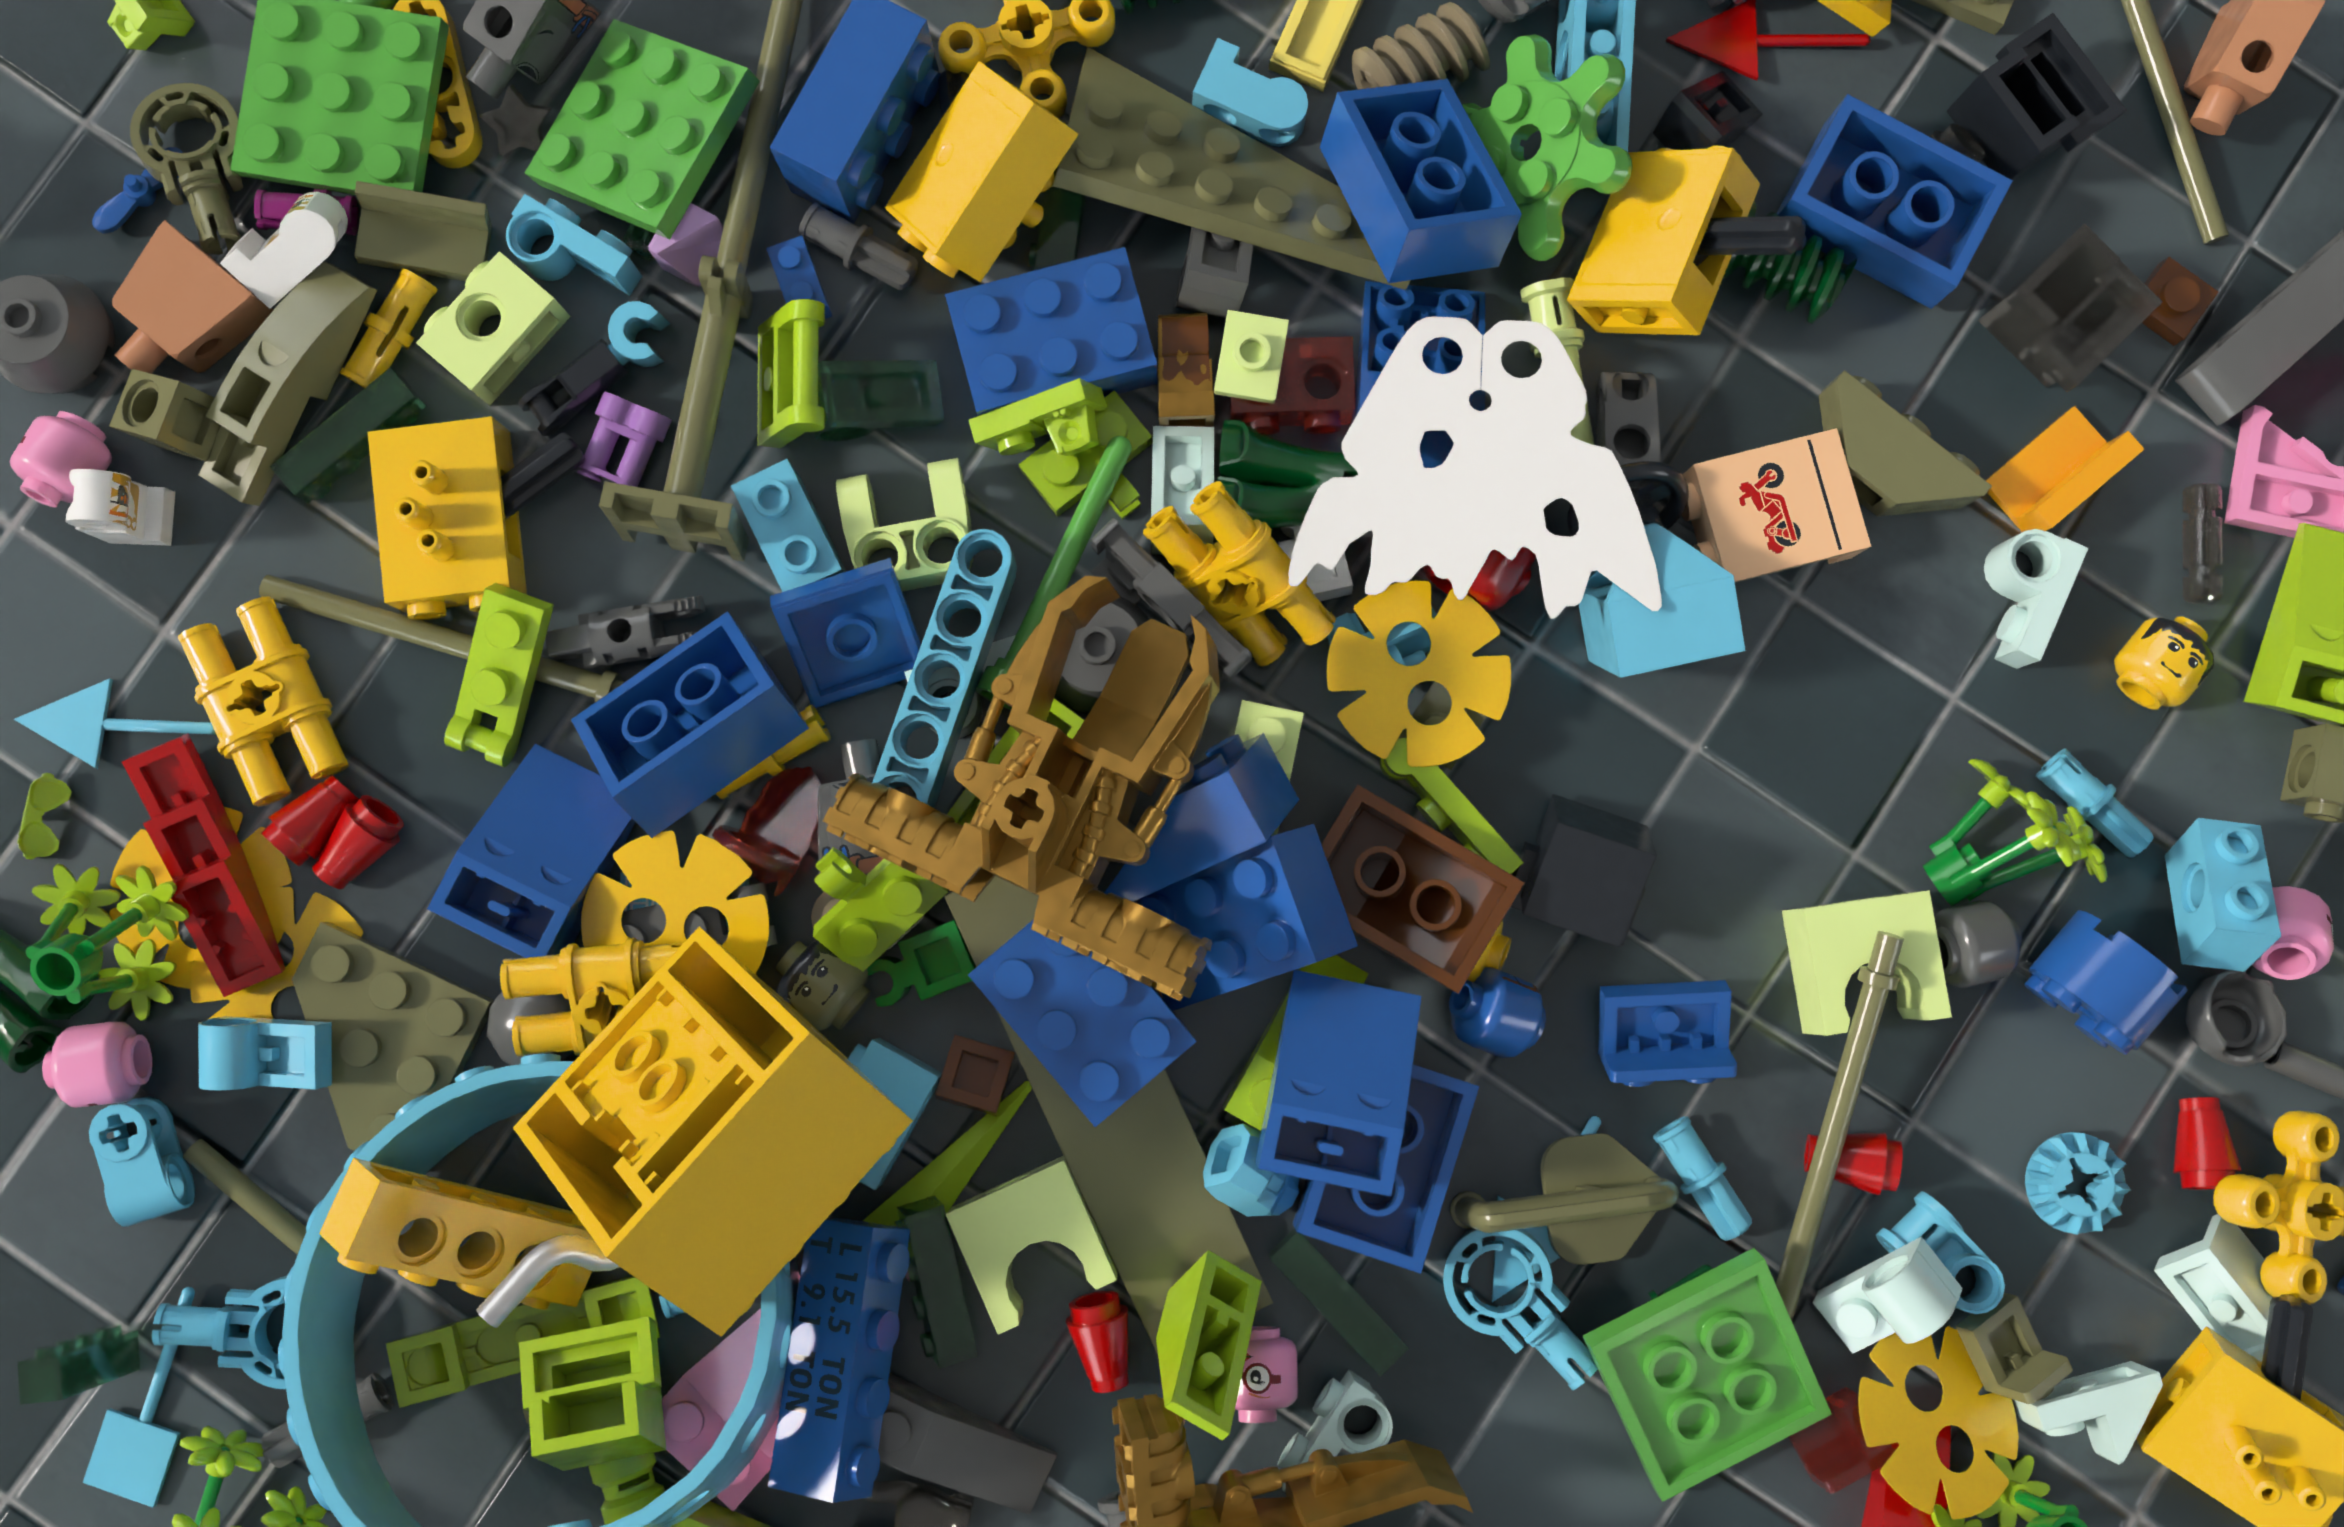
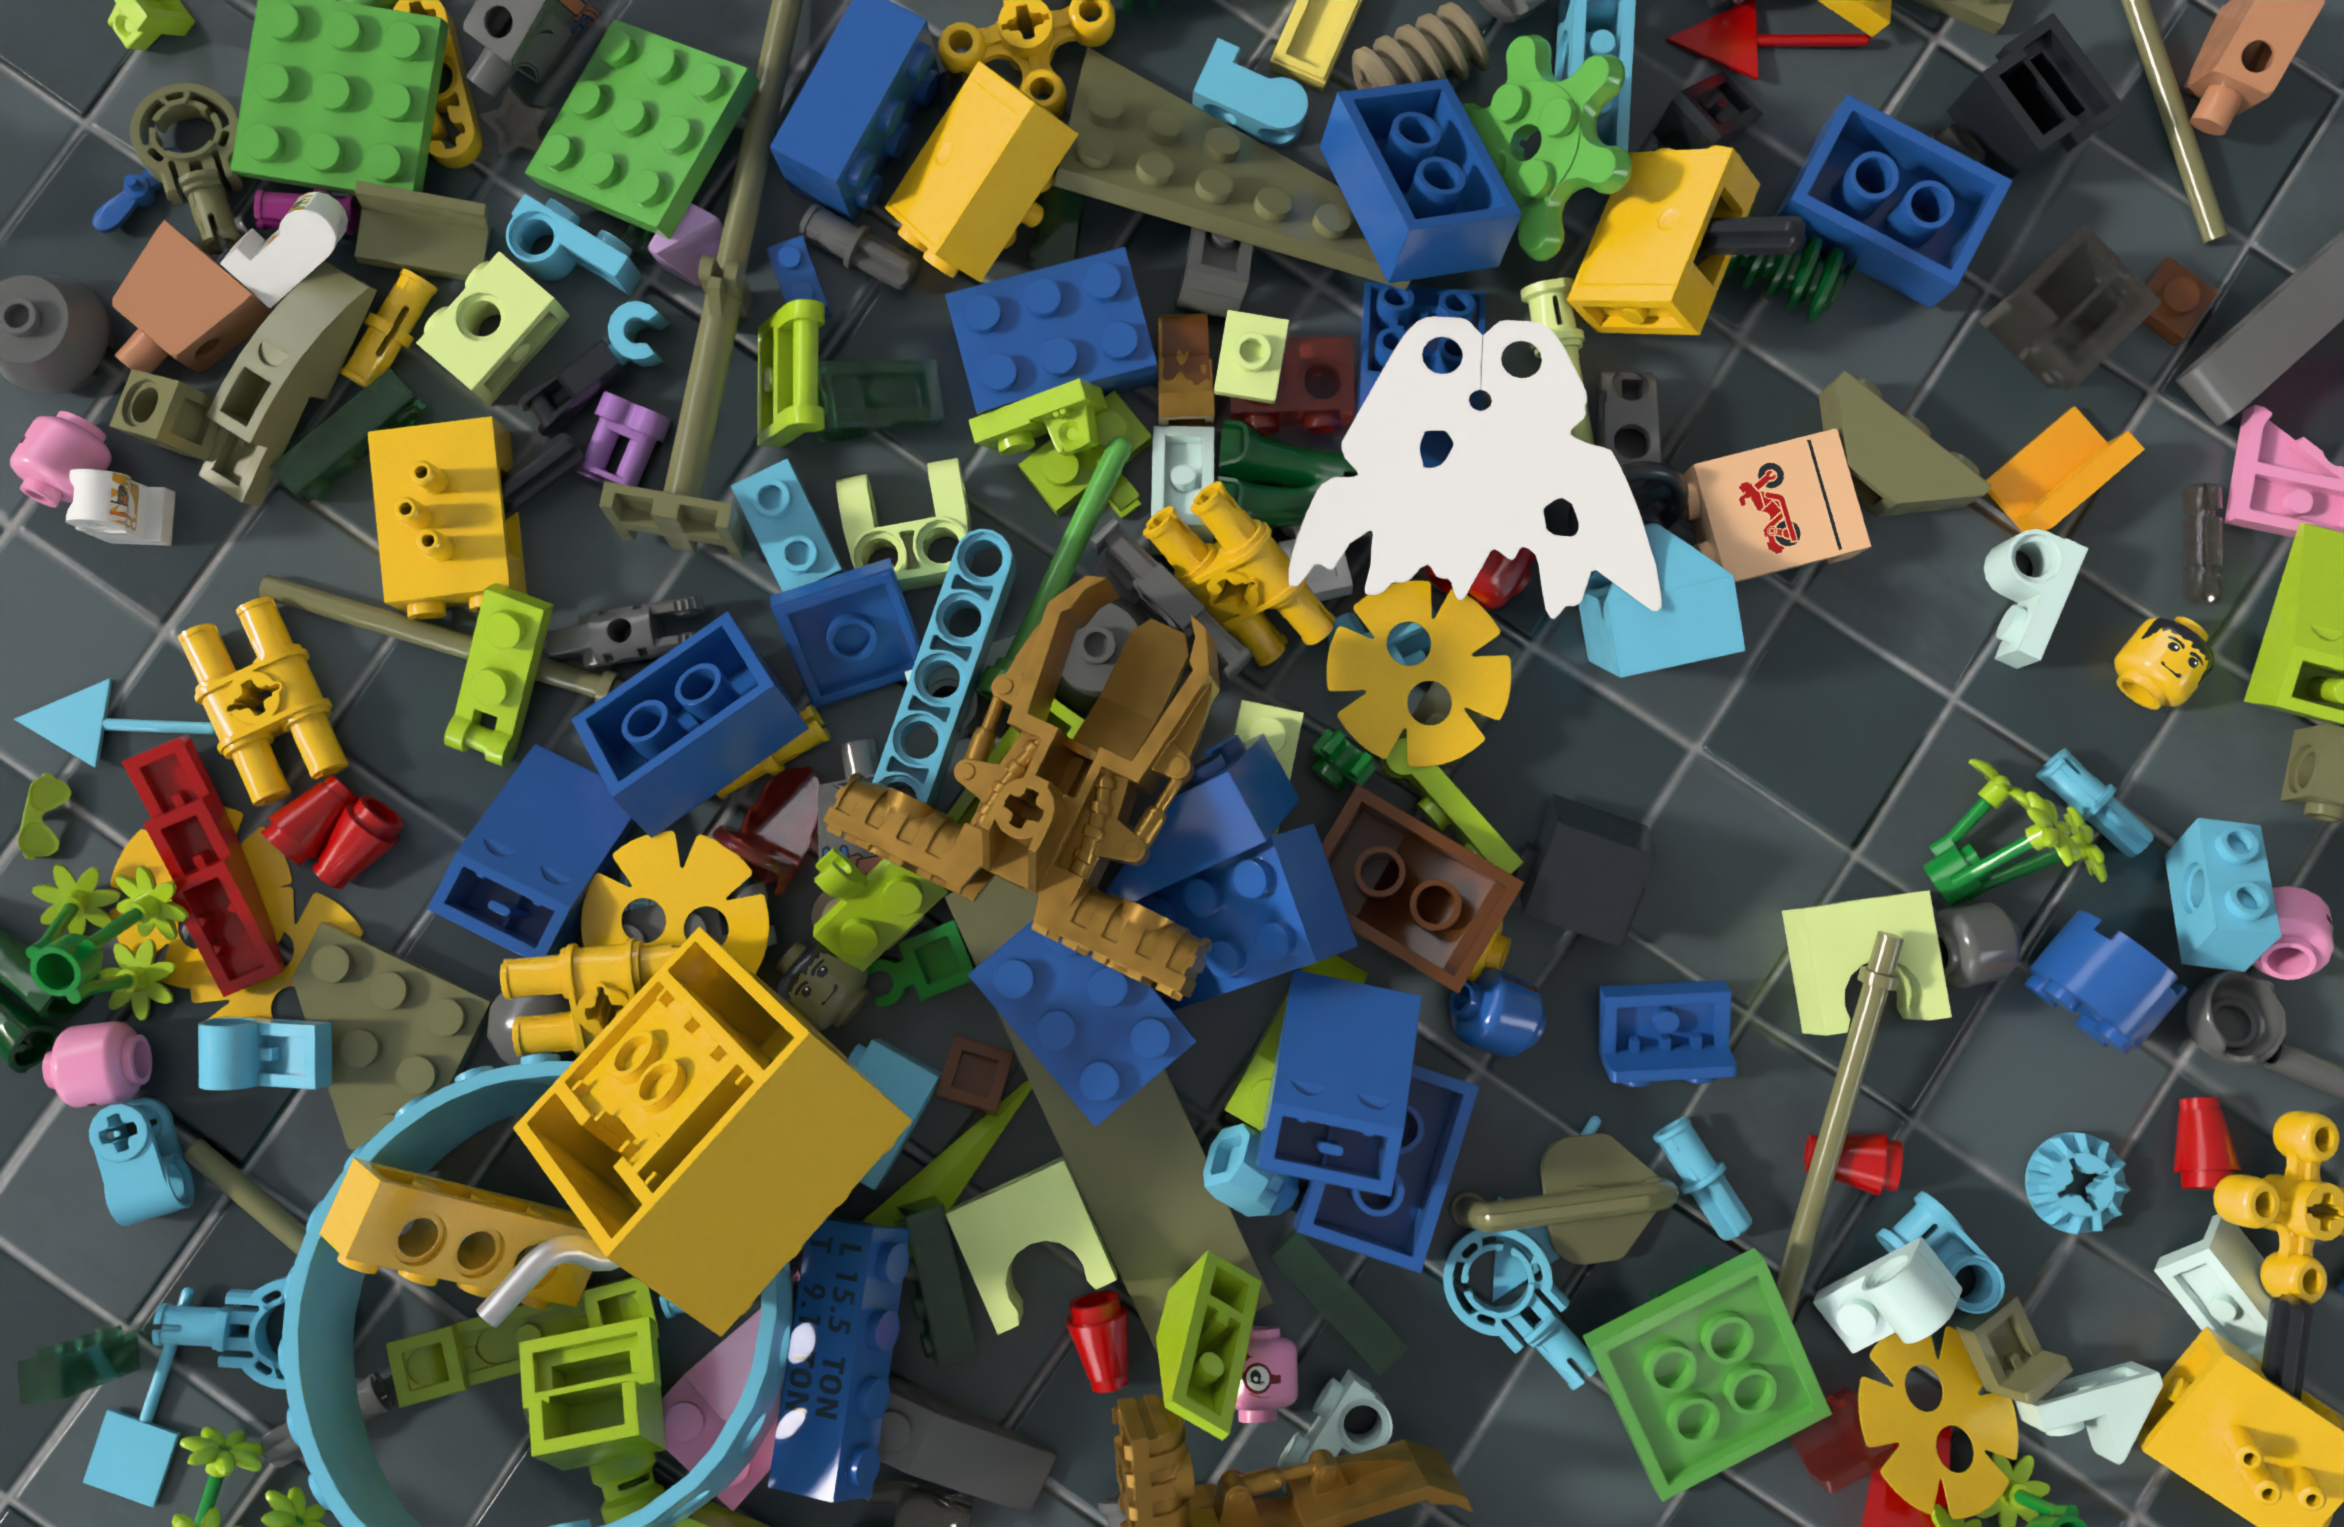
(1340, 761): none -> green plate

